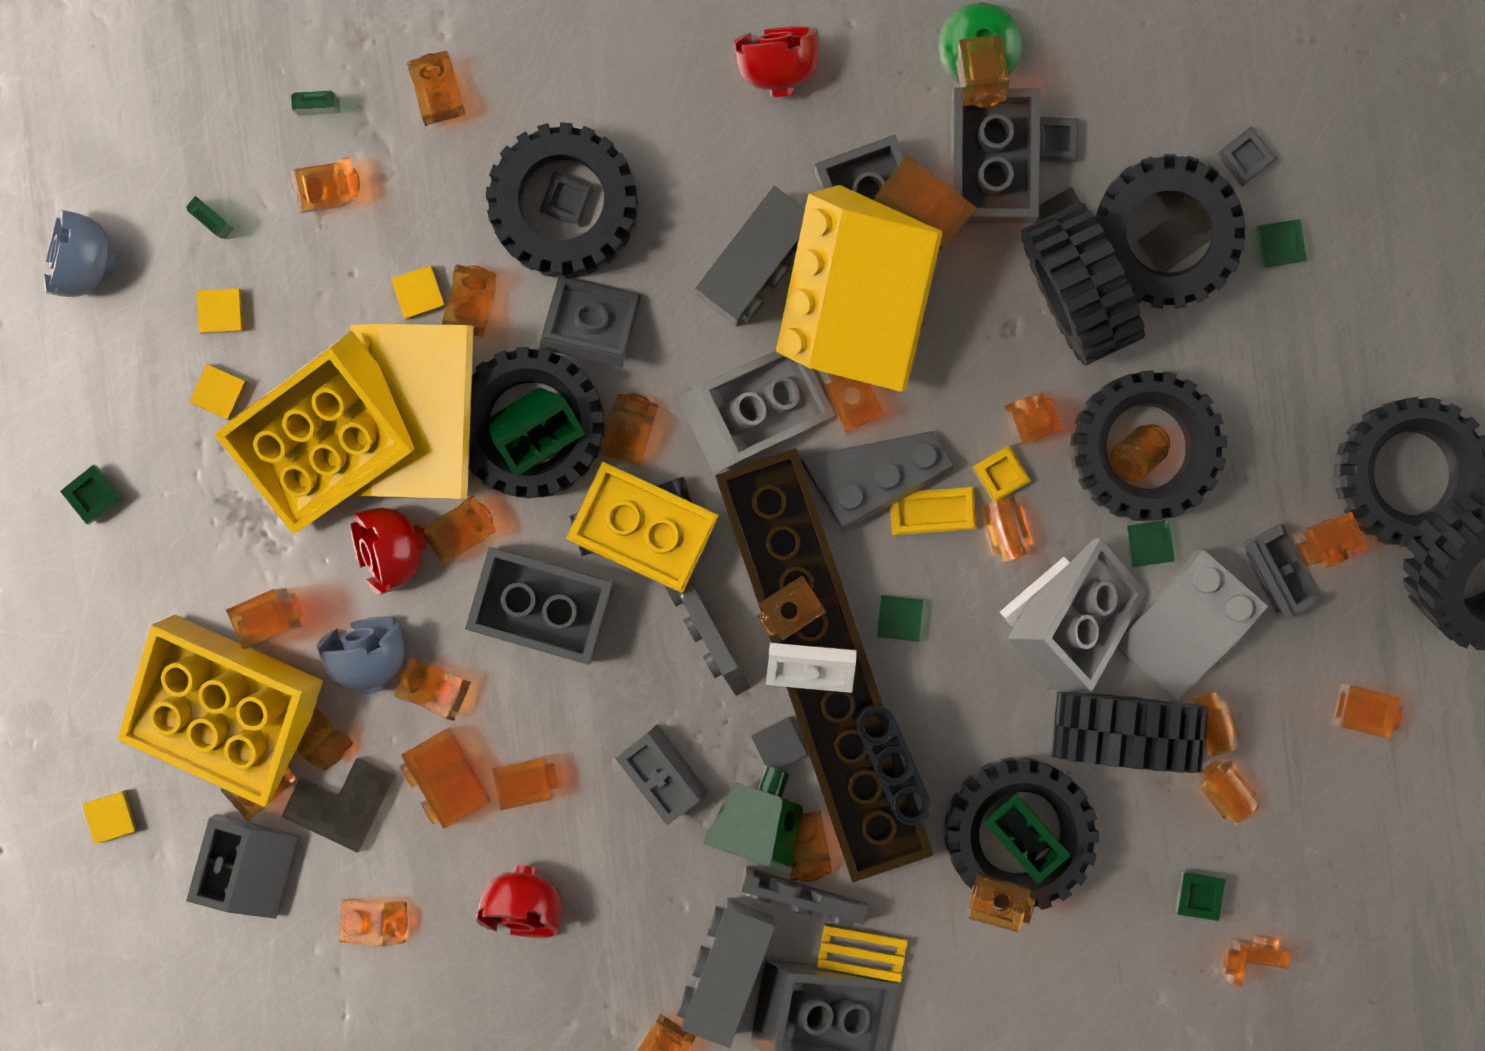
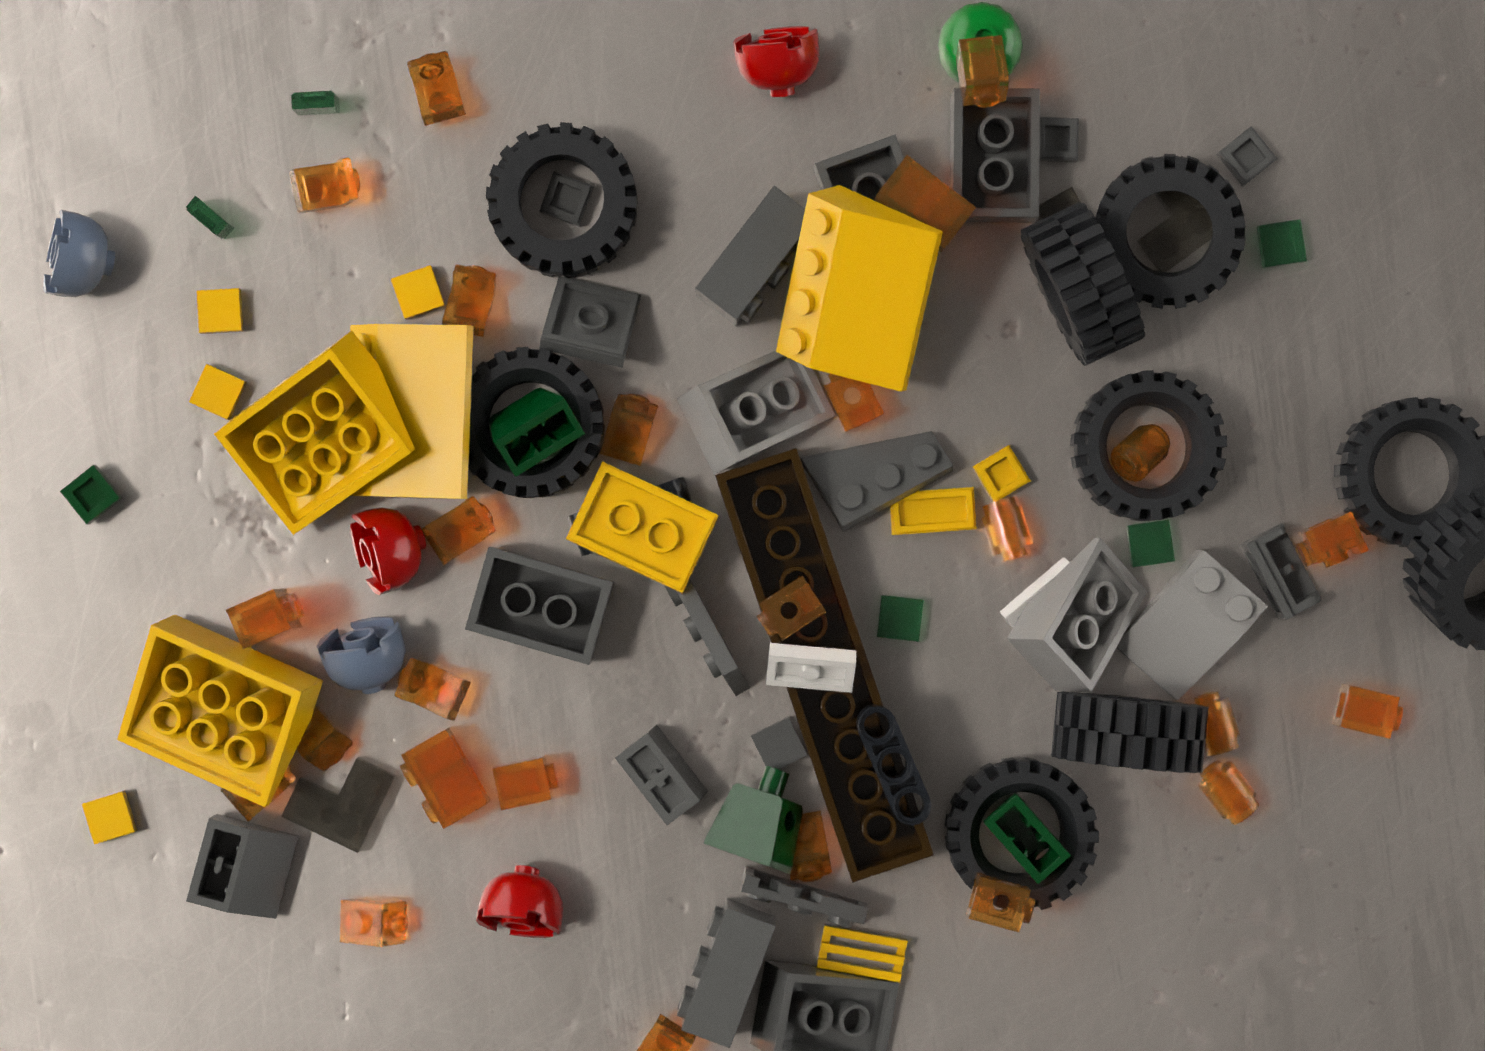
(1032, 418): clear orange brick -> none
(1200, 896): dark green plate -> none
(1262, 951): clear orange bracket -> none

